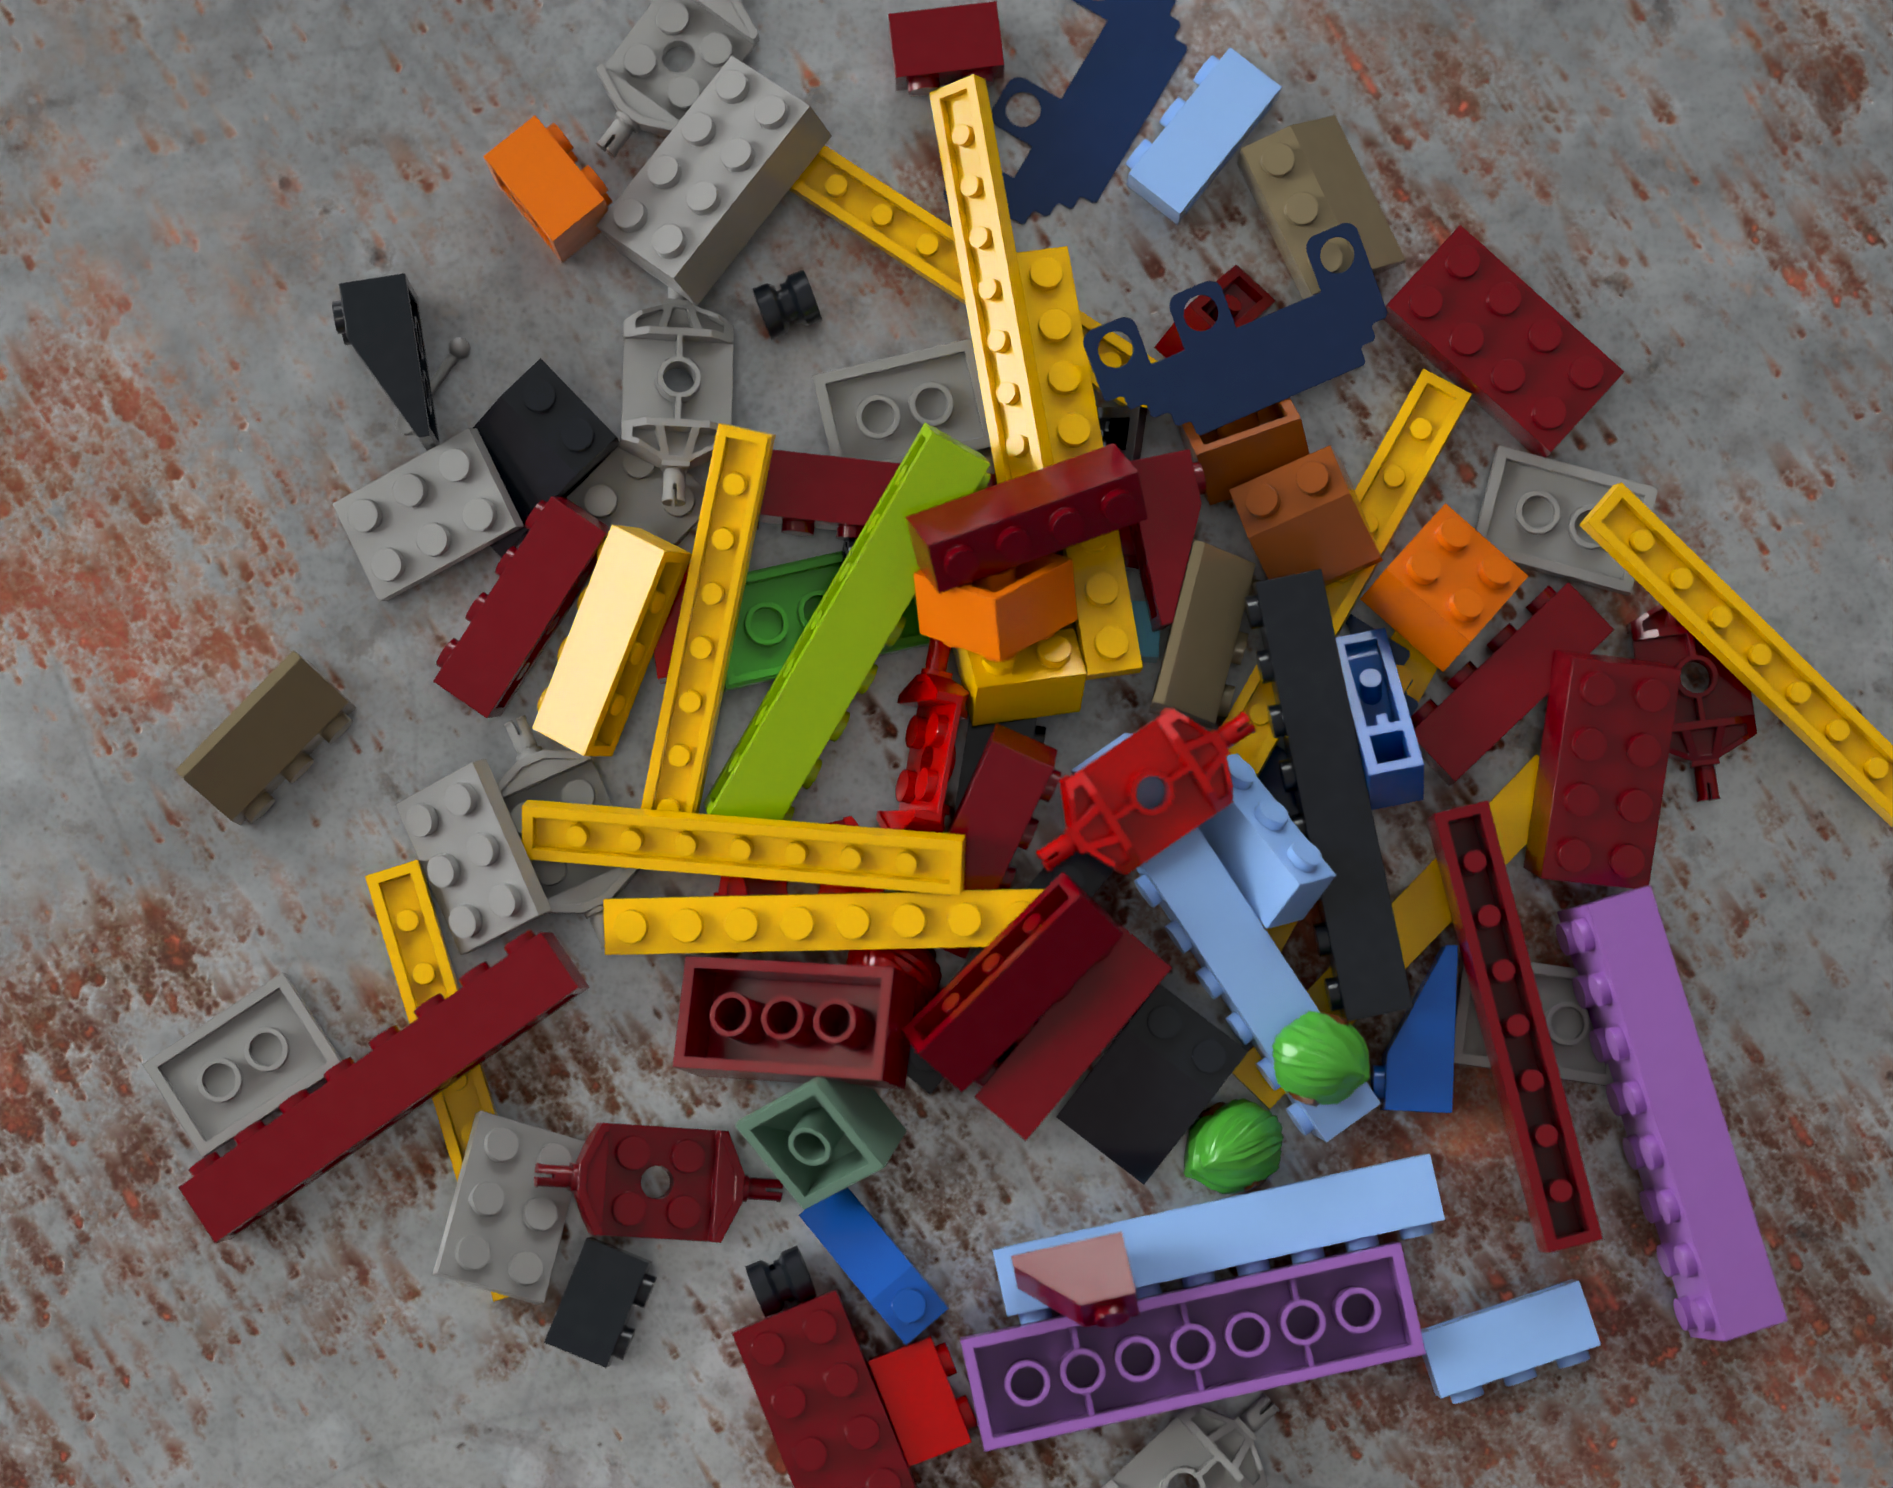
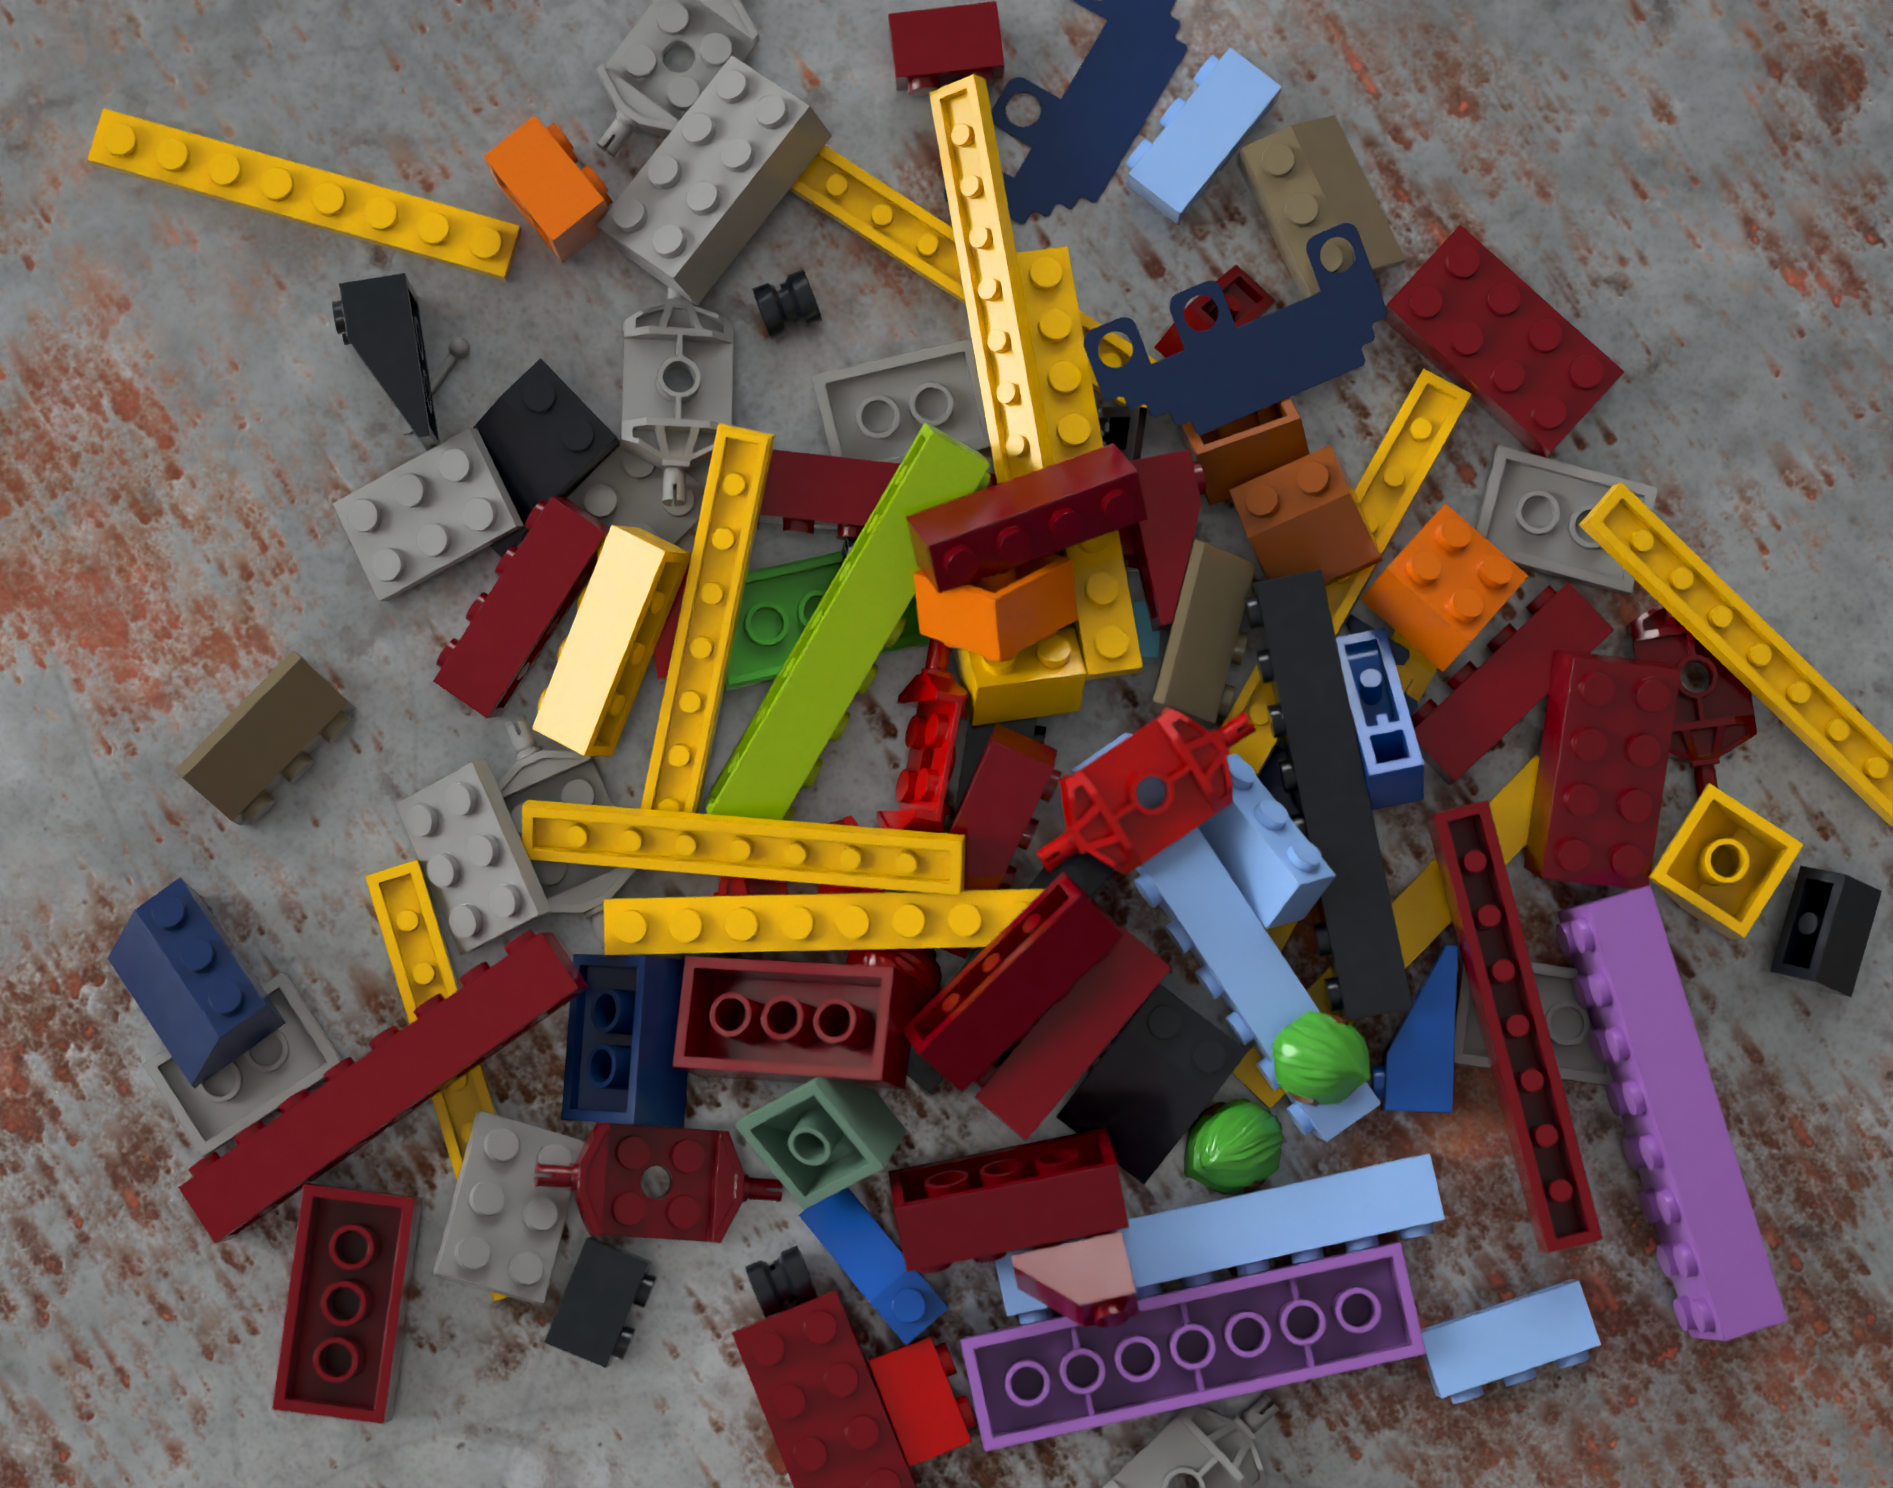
(192, 983): none -> dark blue slope
(304, 194): none -> yellow plate
(347, 1303): none -> dark red brick
(625, 1042): none -> dark blue slope
(1007, 1200): none -> dark red brick
(1724, 863): none -> yellow slope
(1825, 931): none -> black brick

